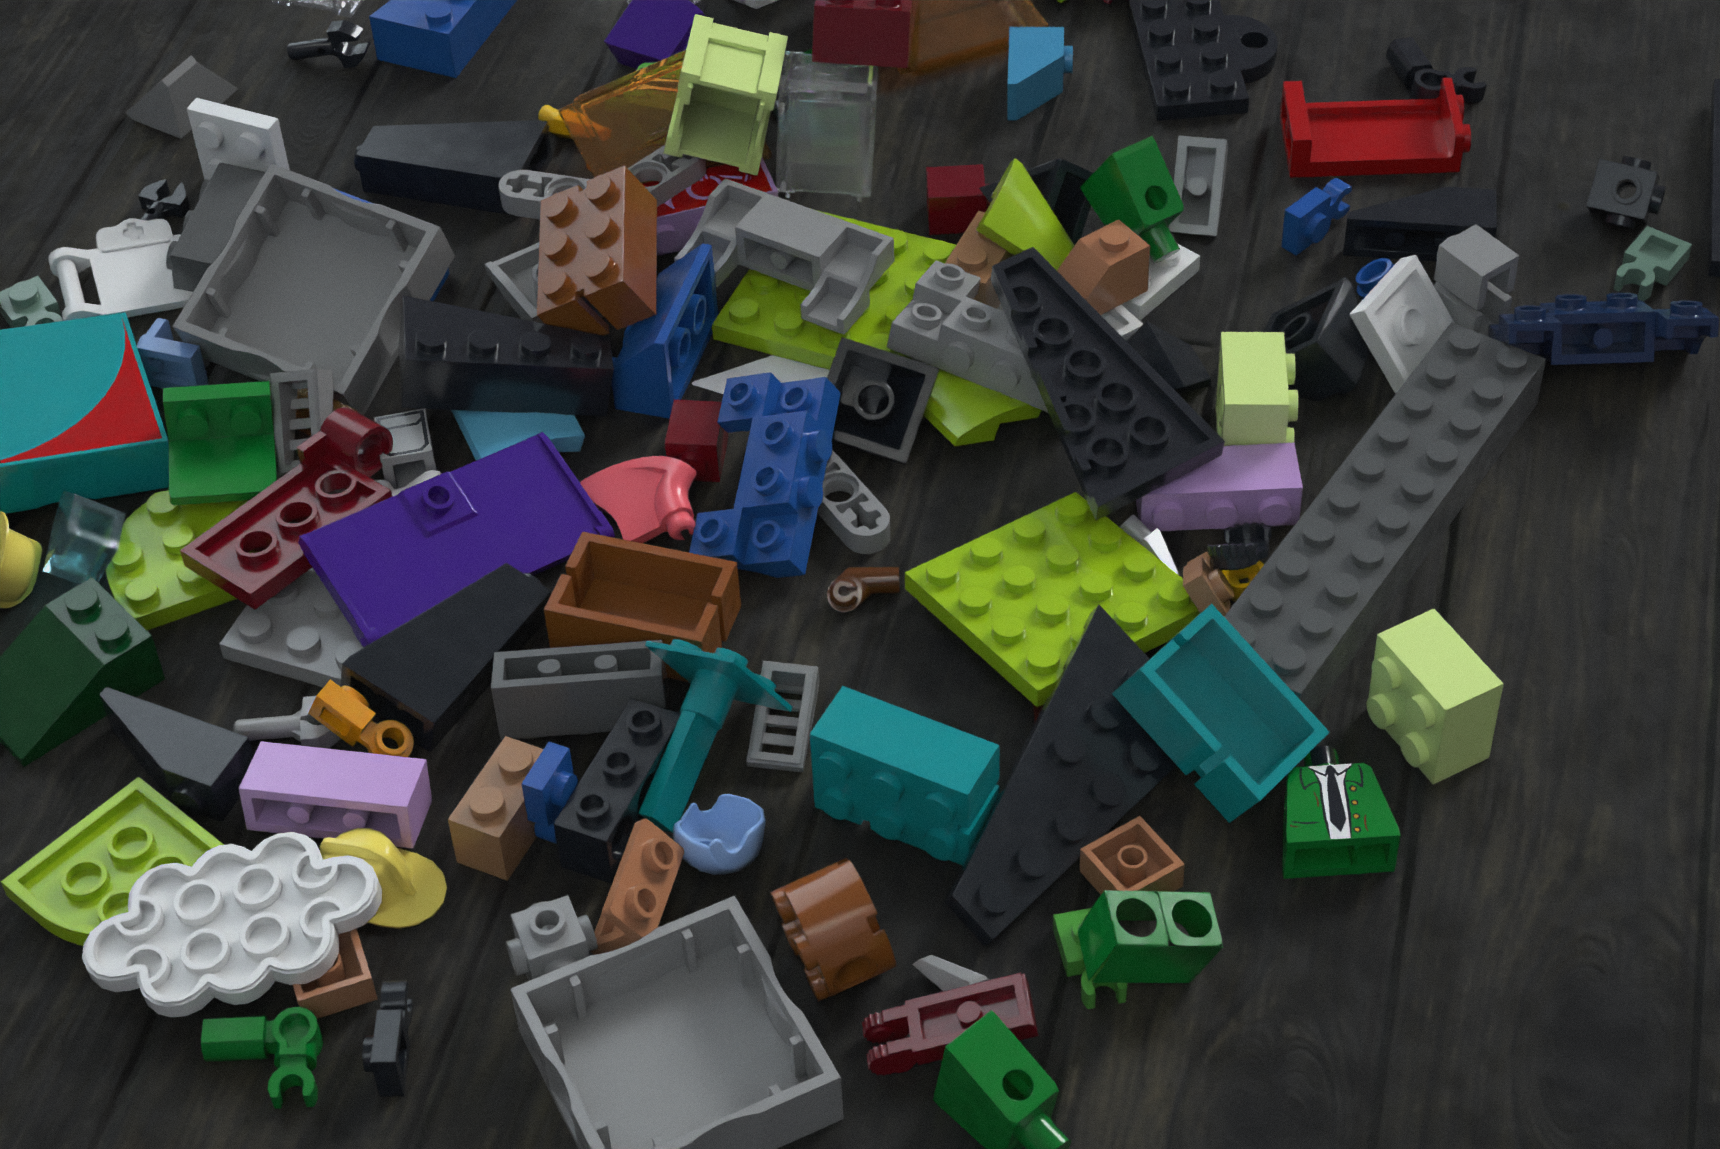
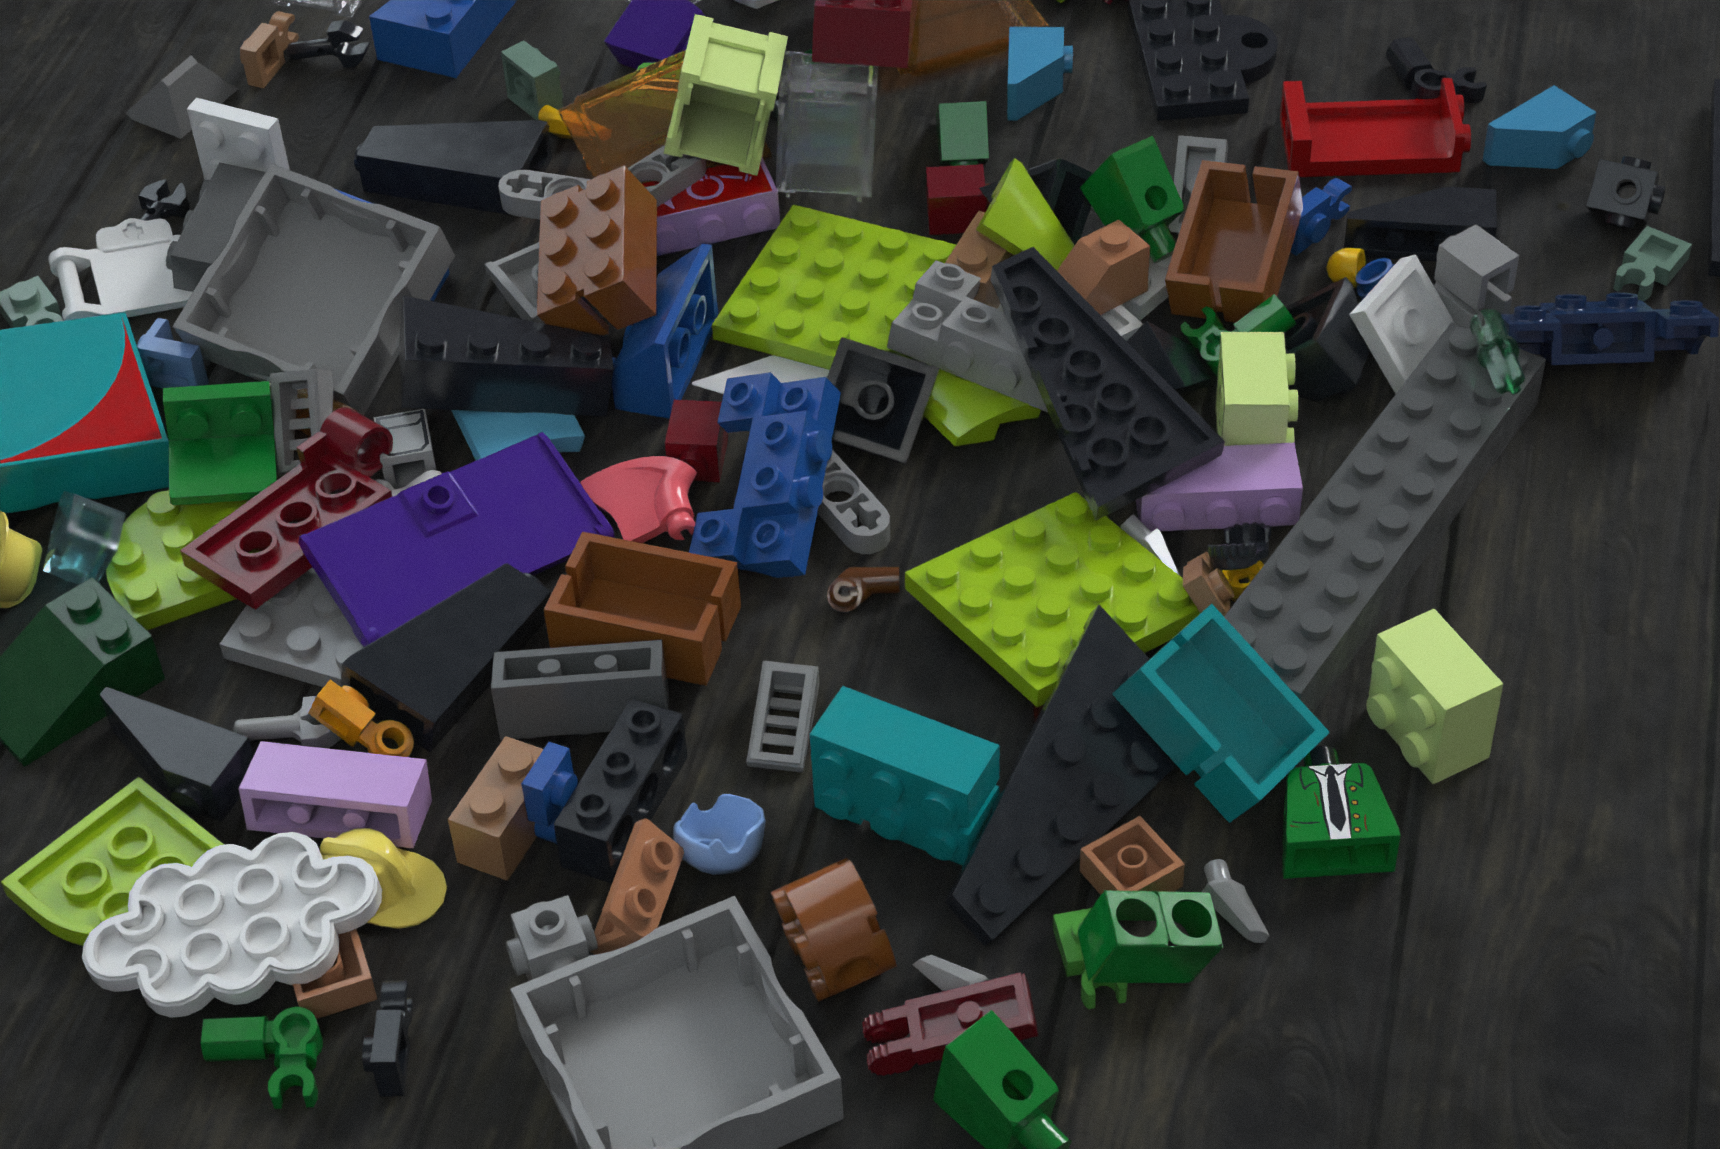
(264, 49): none -> medium nougat plate
(531, 79): none -> sand green piece
(714, 685): teal piece -> none
(795, 246): light grey bracket -> none
(962, 133): none -> green slope
(1231, 249): none -> dark orange piece
(1233, 902): none -> light grey bar
(1267, 317): none -> green bar
(1346, 263): none -> yellow hinge
(1497, 352): none -> clear green axle
(1541, 132): none -> dark azure slope

